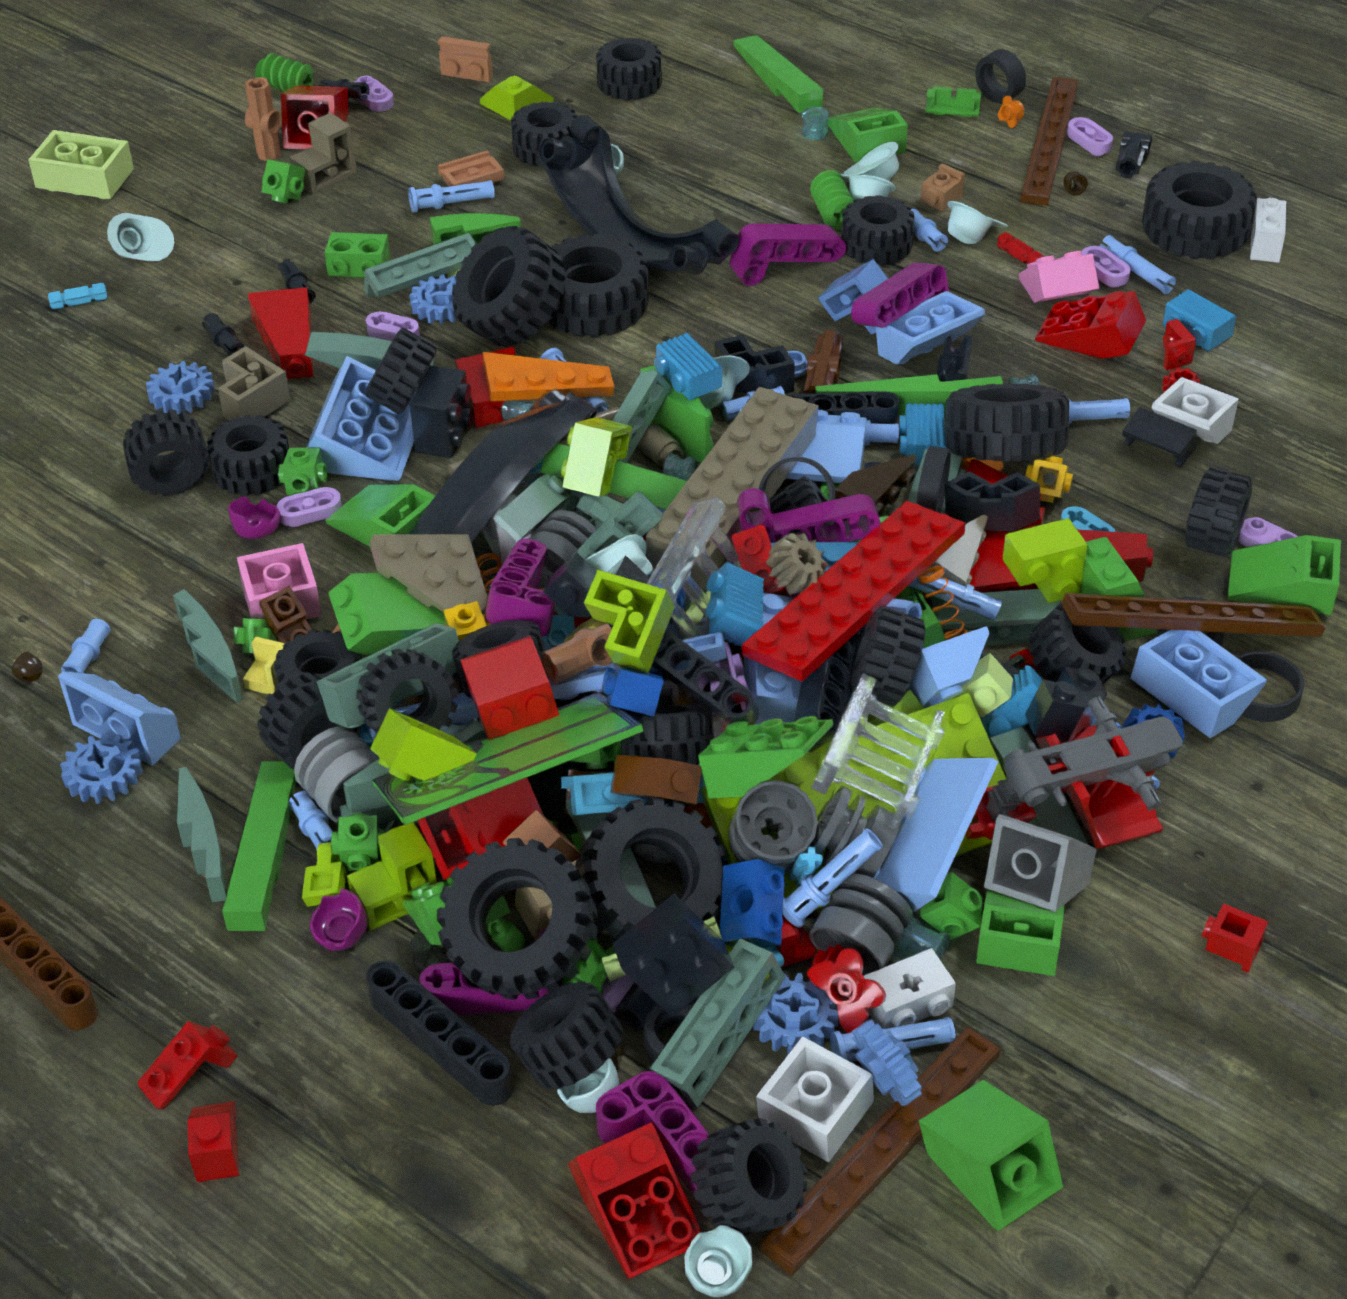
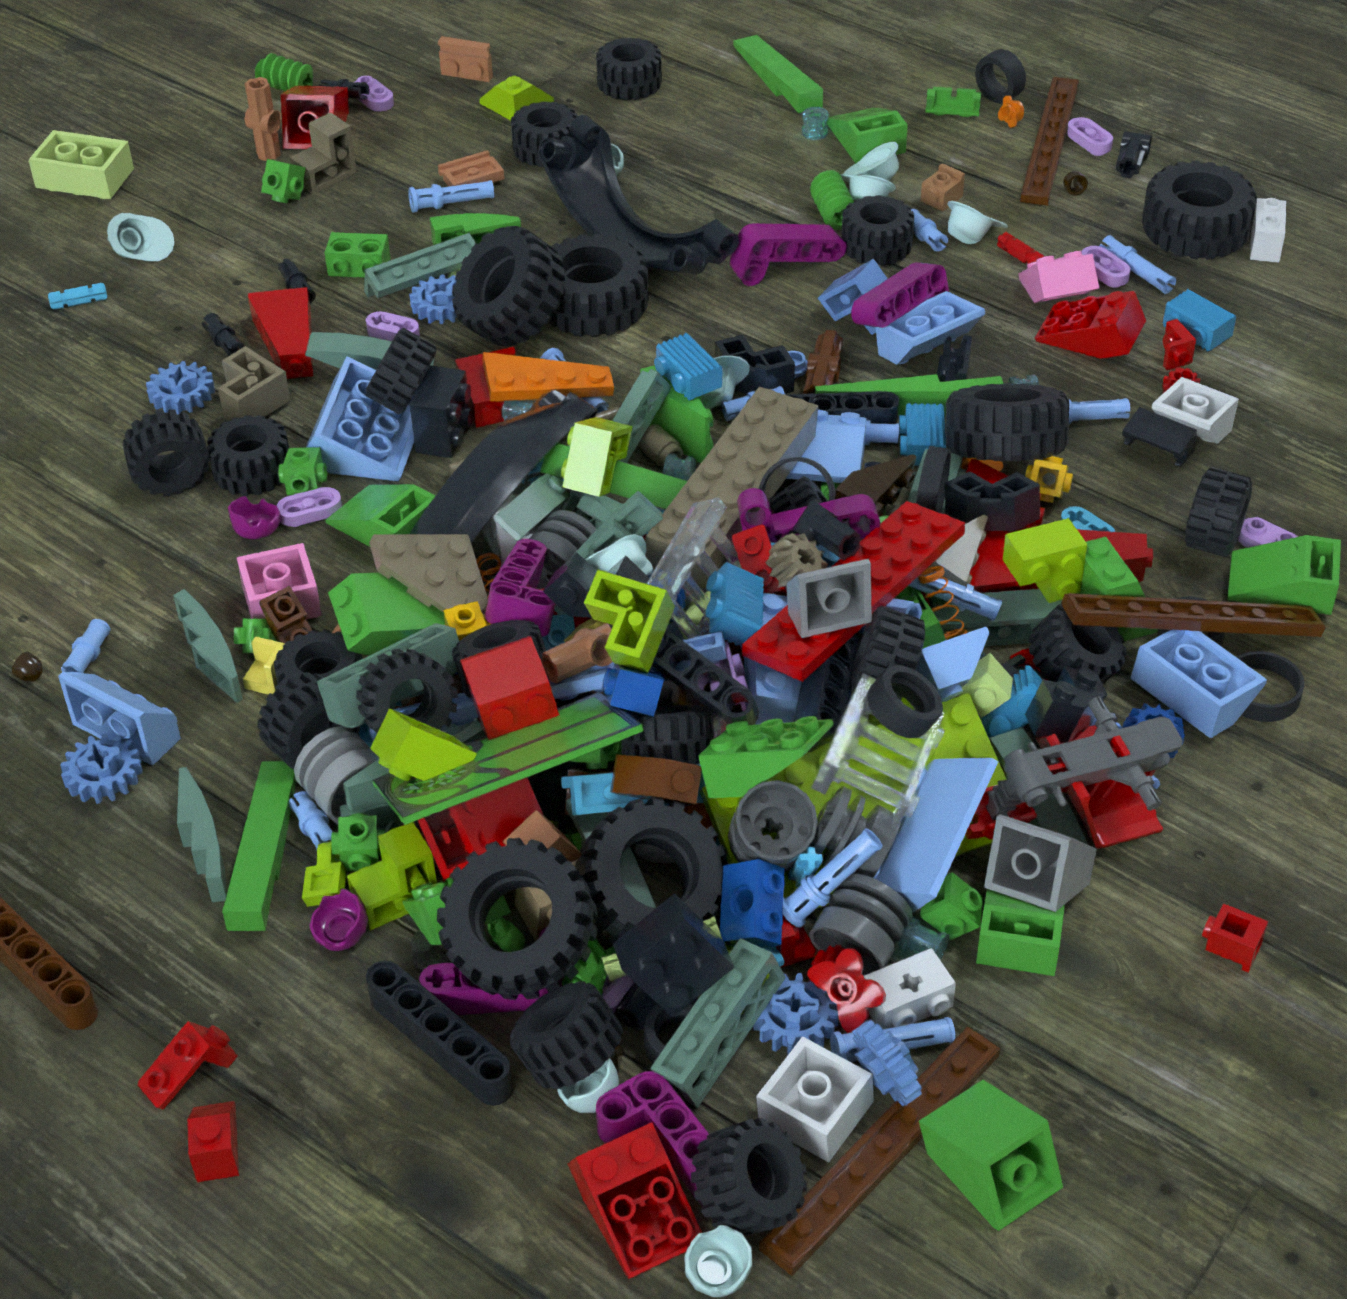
(828, 531): none -> black piece
(830, 598): none -> light grey slope
(892, 711): none -> black tyre

